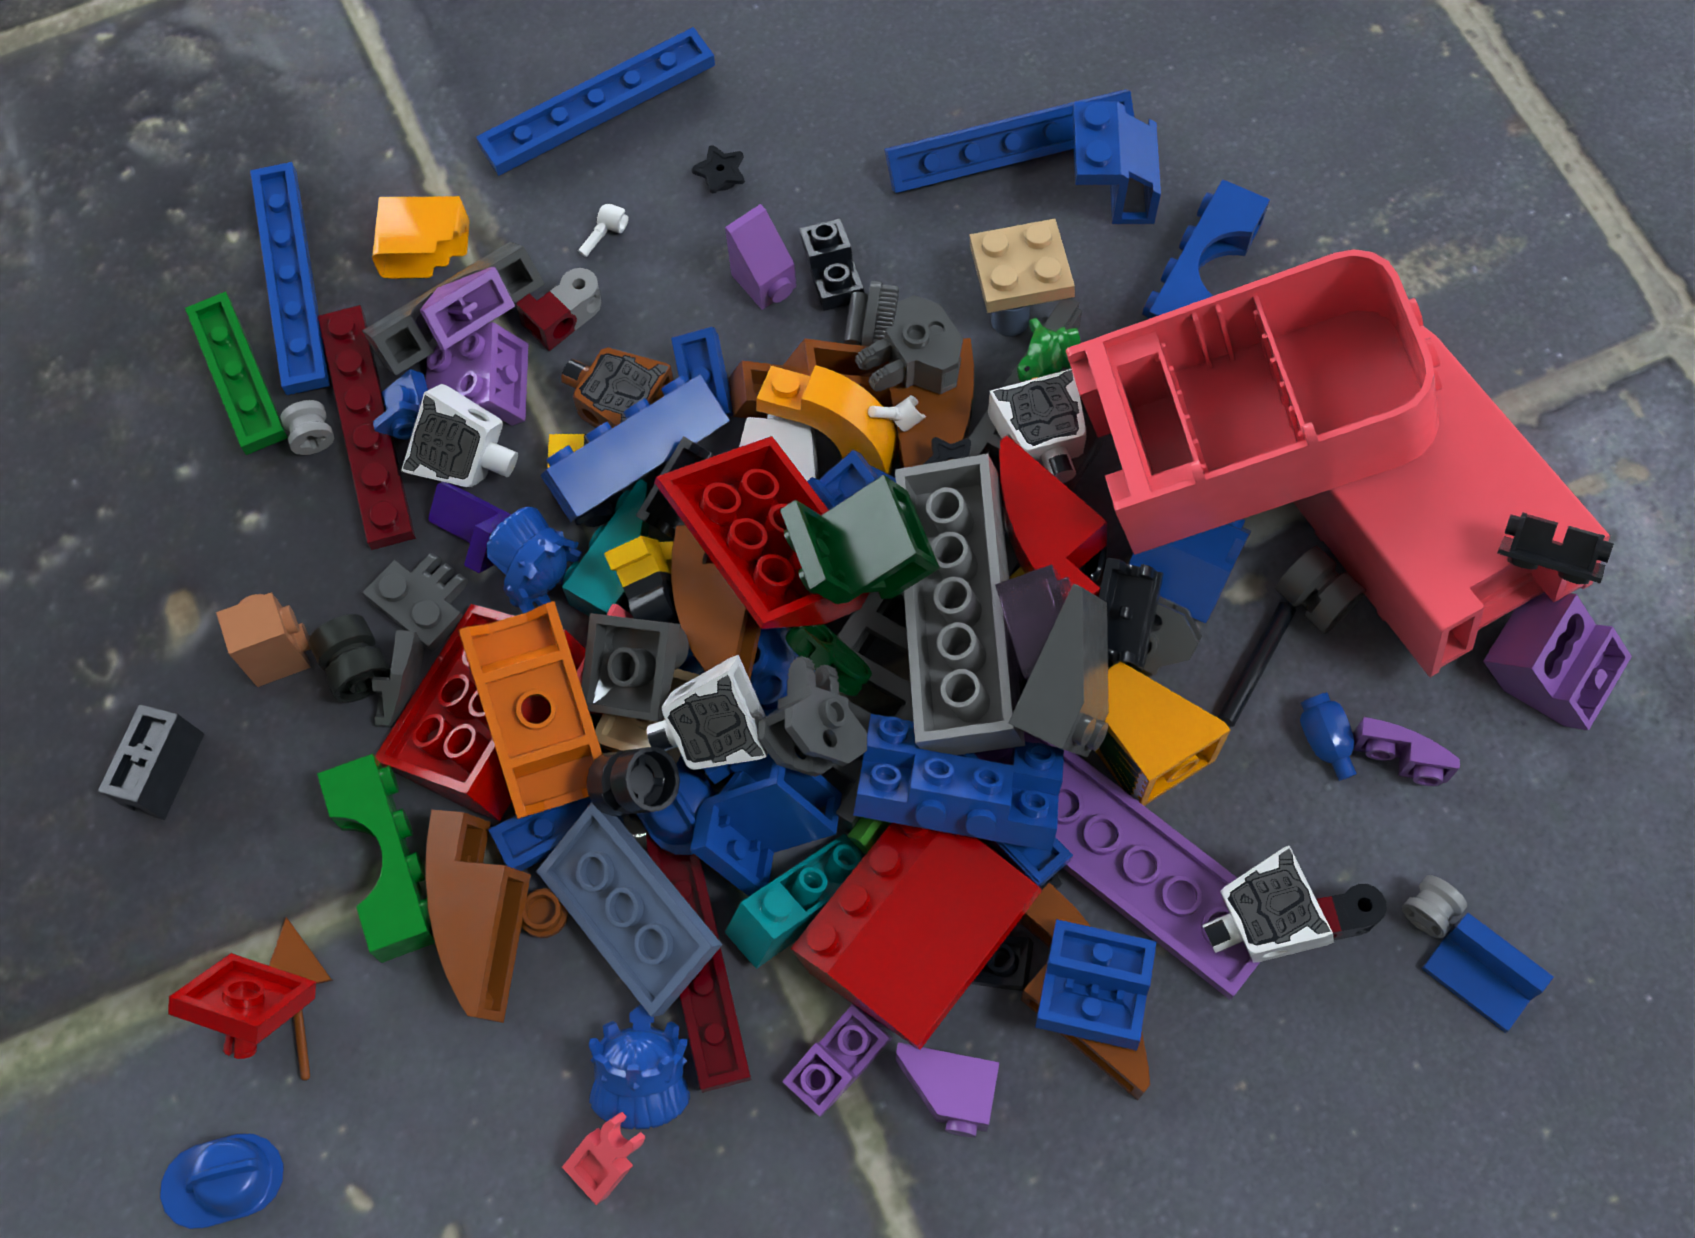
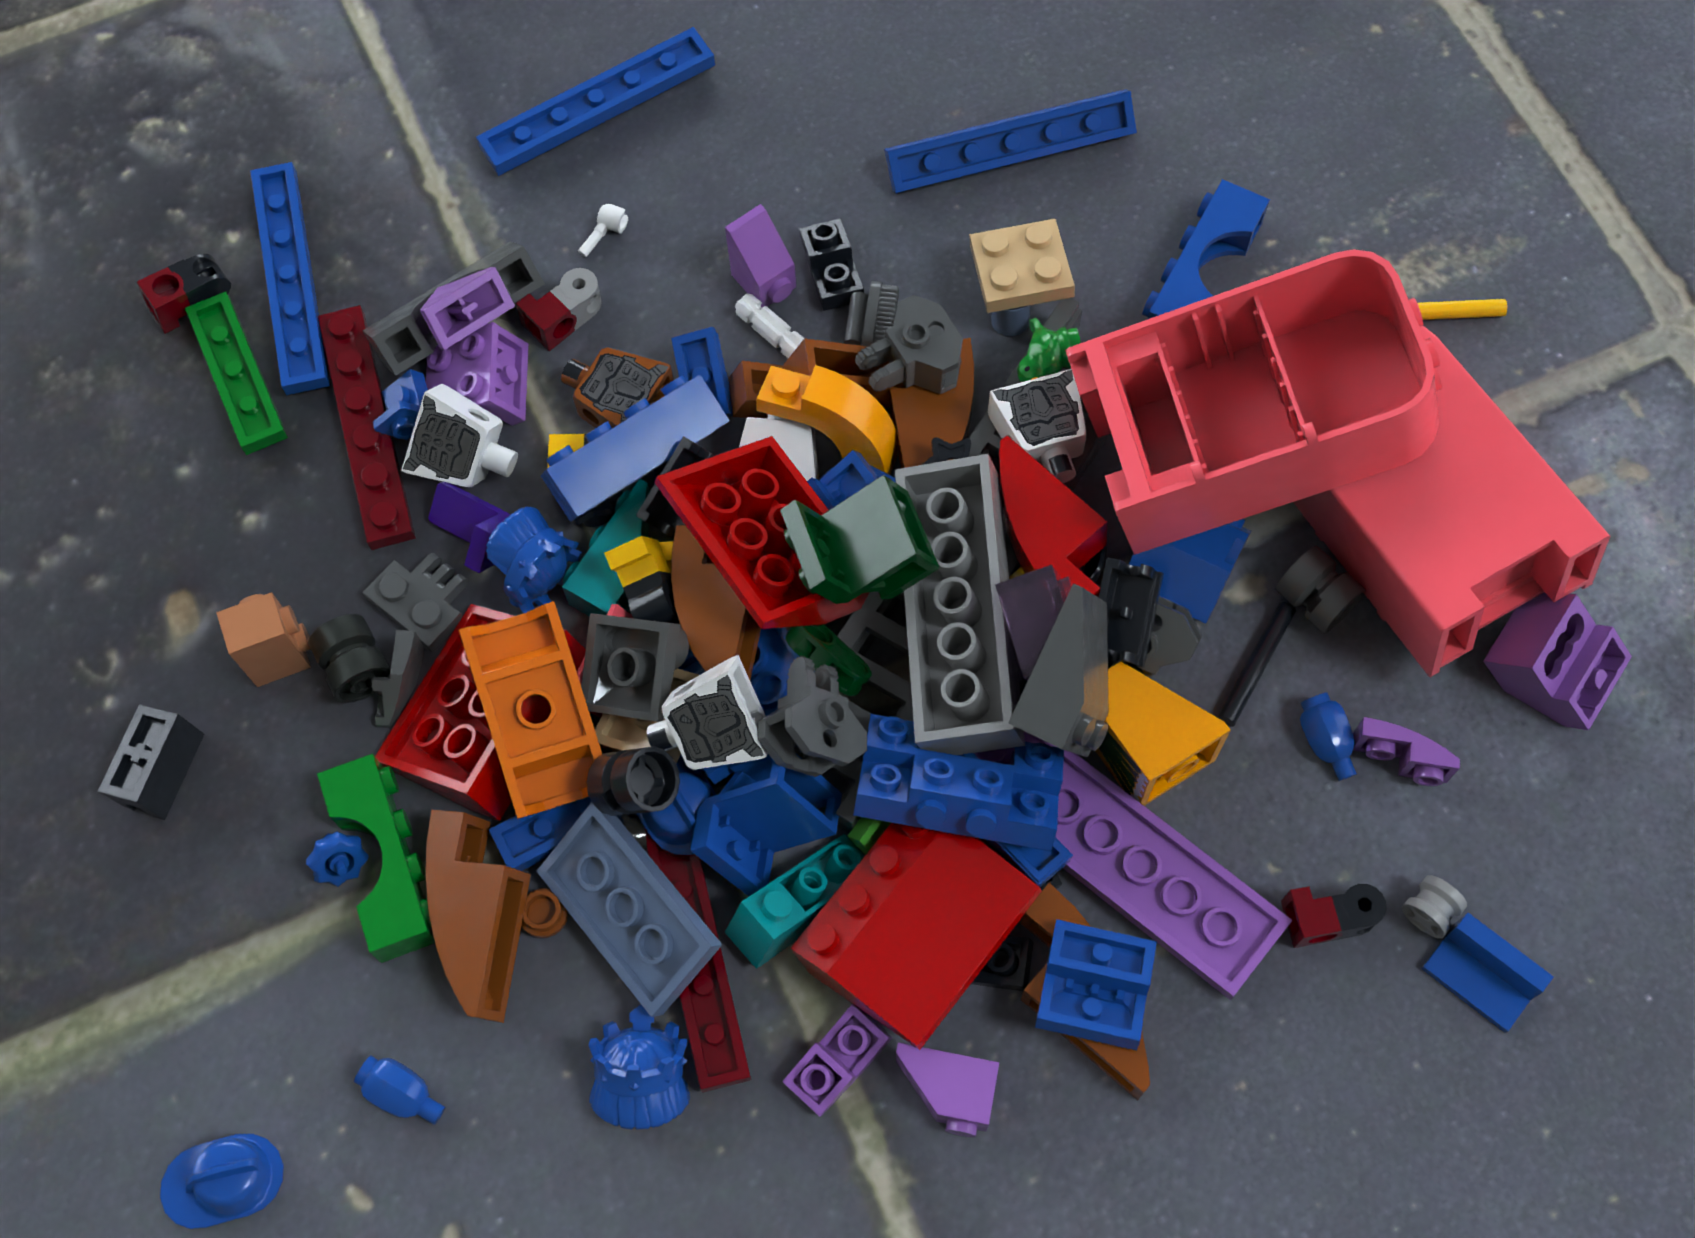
(181, 286): none -> leg
(242, 1001): red tile -> none
(296, 958): dark orange piece -> none
(307, 427): light grey wheel -> none
(337, 858): none -> blue piece
(397, 1090): none -> blue plant
(418, 235): light orange piece -> none
(601, 1159): coral plate -> none
(722, 179): black plate -> none
(768, 324): none -> white axle
(903, 414): white hand -> none
(1112, 149): blue piece -> none
(1271, 912): torso -> none
(1463, 309): none -> yellow piece
(1535, 547): black hinge -> none

